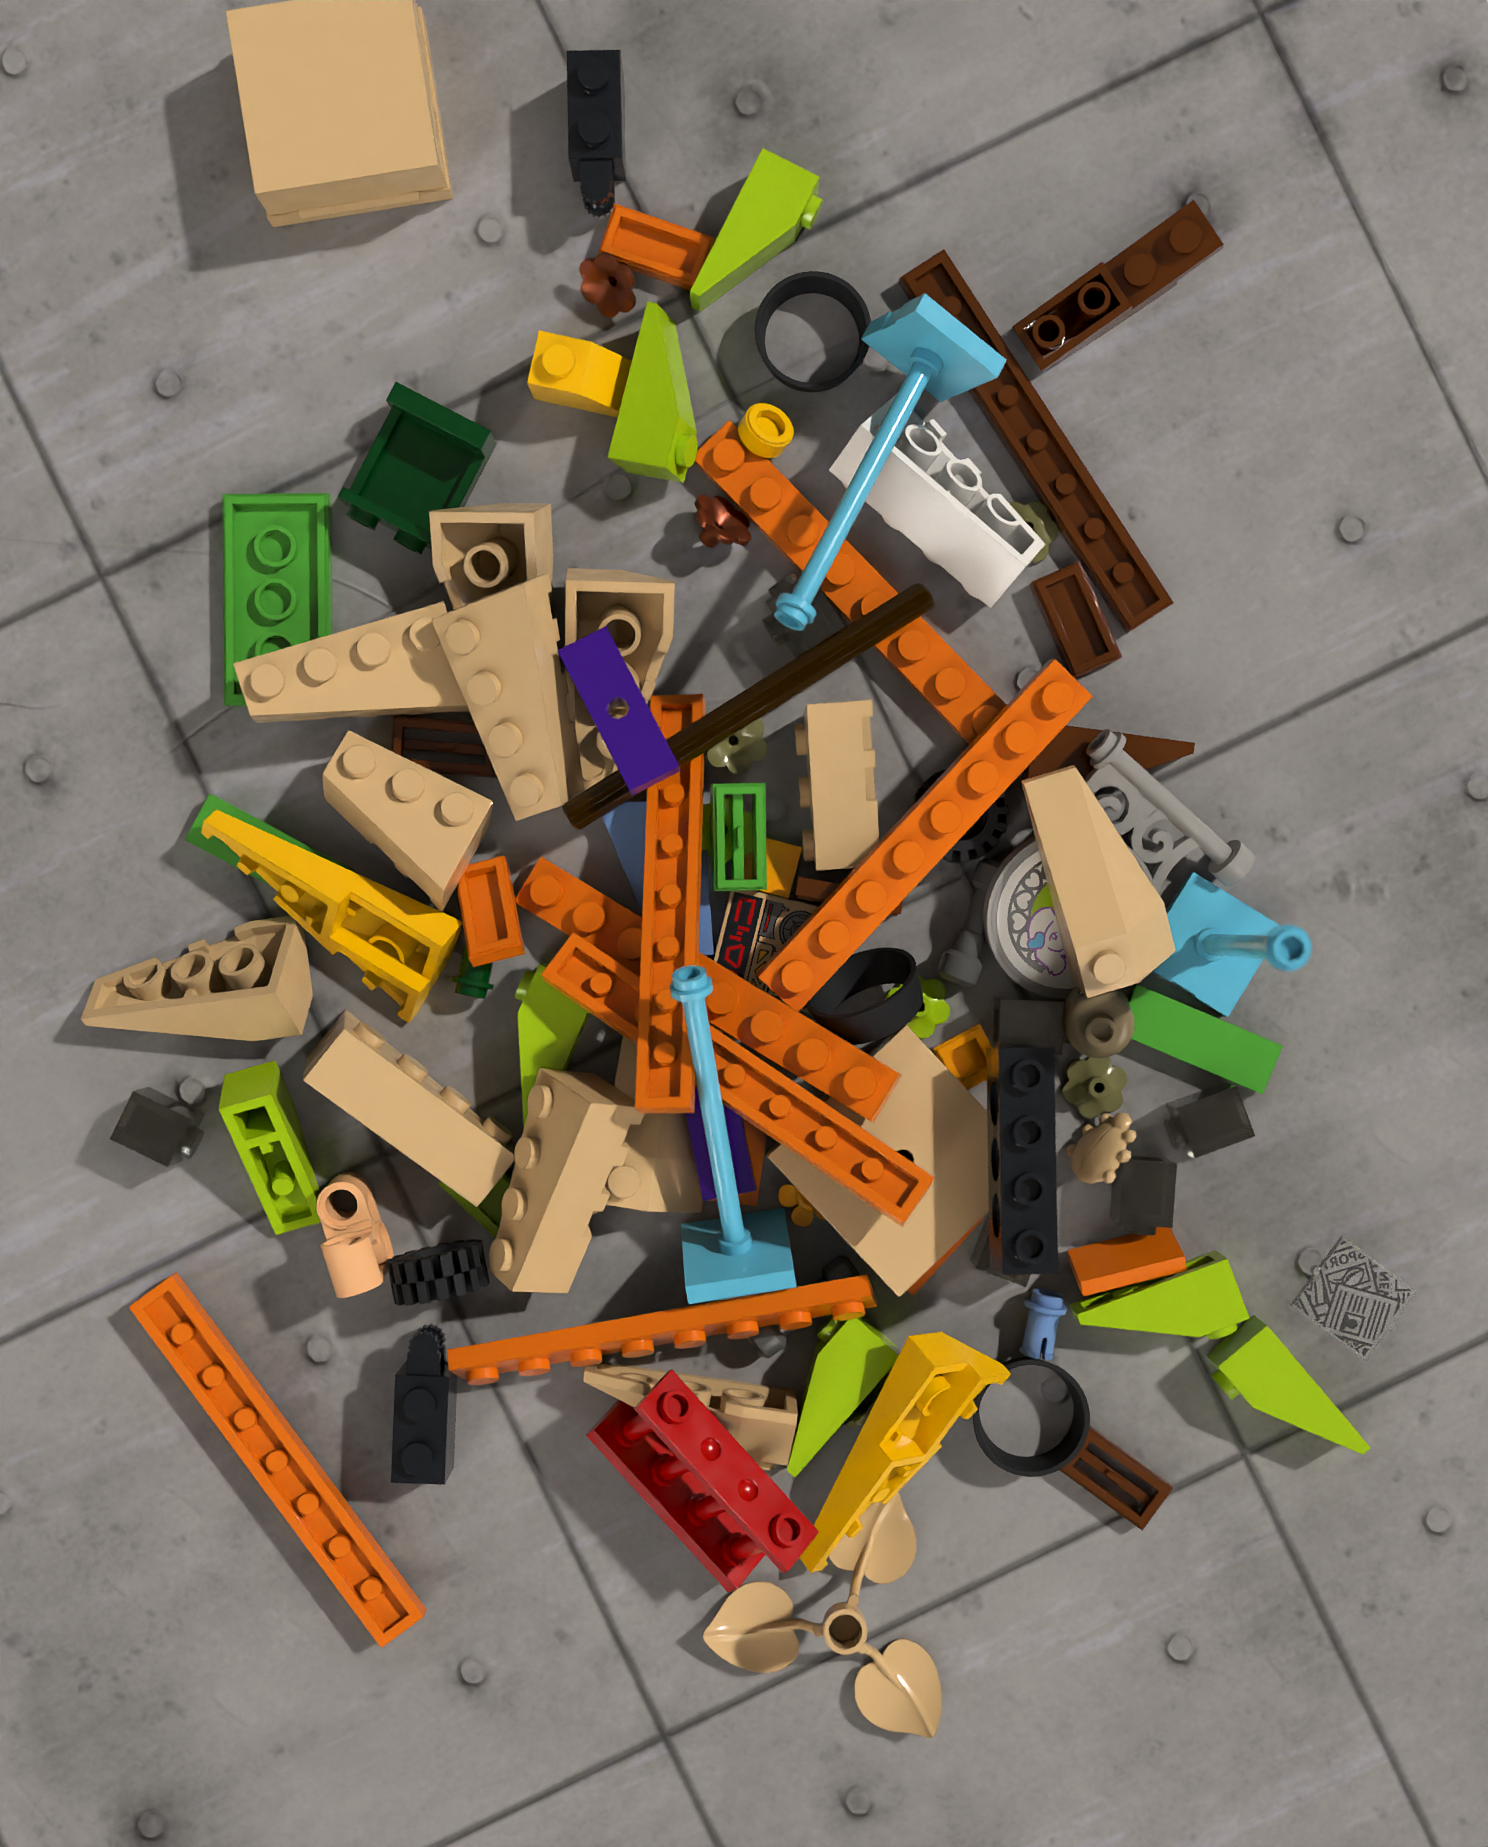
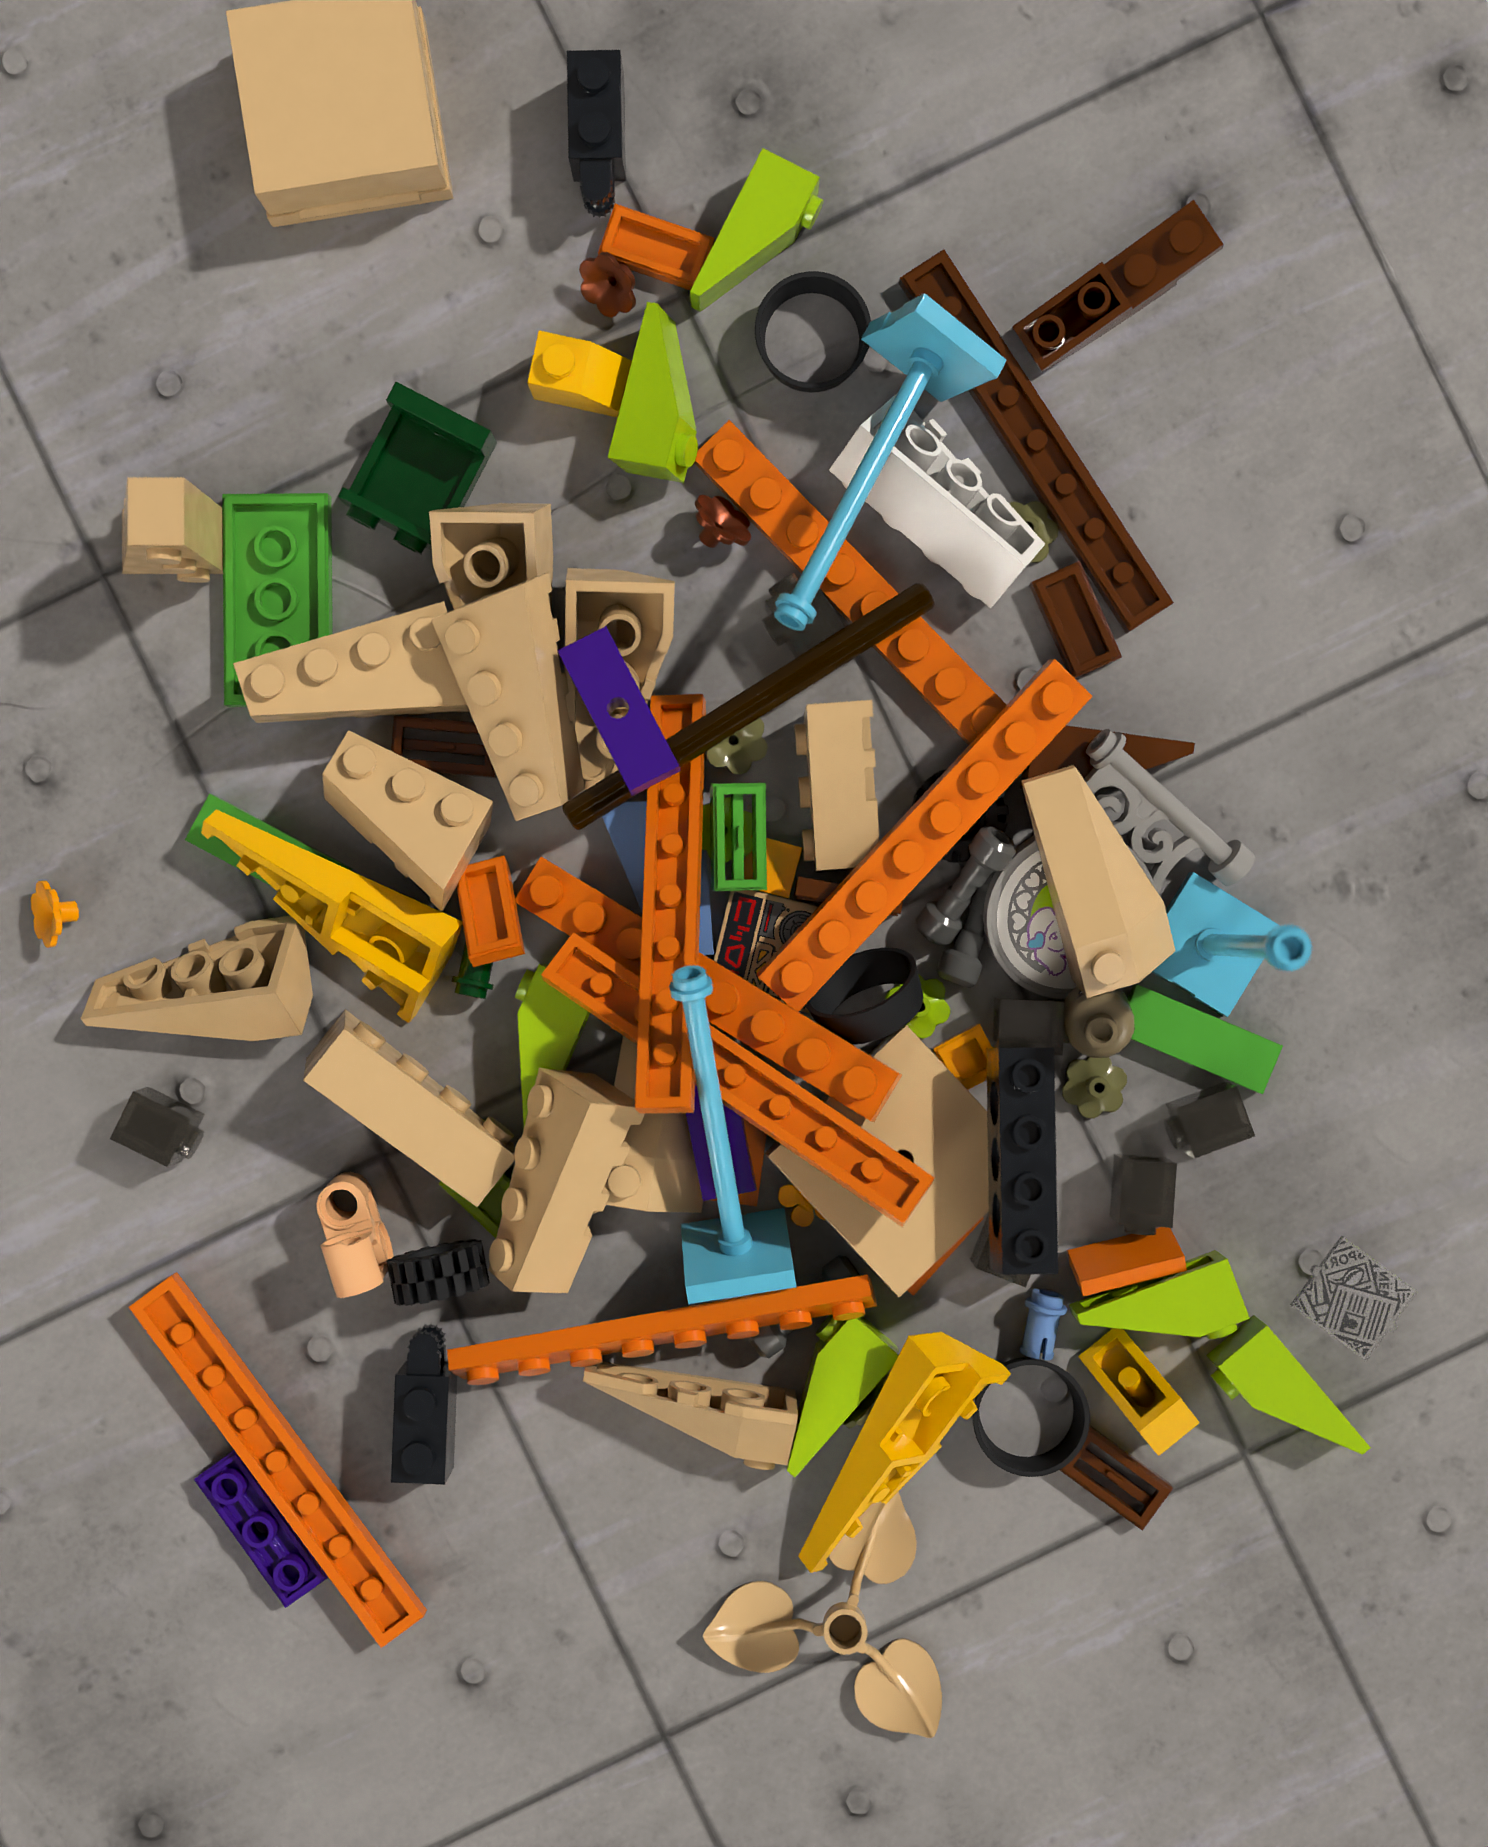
(50, 913): none -> light orange plant
(171, 529): none -> tan wedge
(271, 1145): lime slope -> none
(278, 1554): none -> dark purple tile
(702, 1482): red fence -> none
(765, 430): yellow tile -> none
(989, 852): none -> dark grey piece
(1102, 1148): tan piece -> none
(1139, 1390): none -> yellow slope

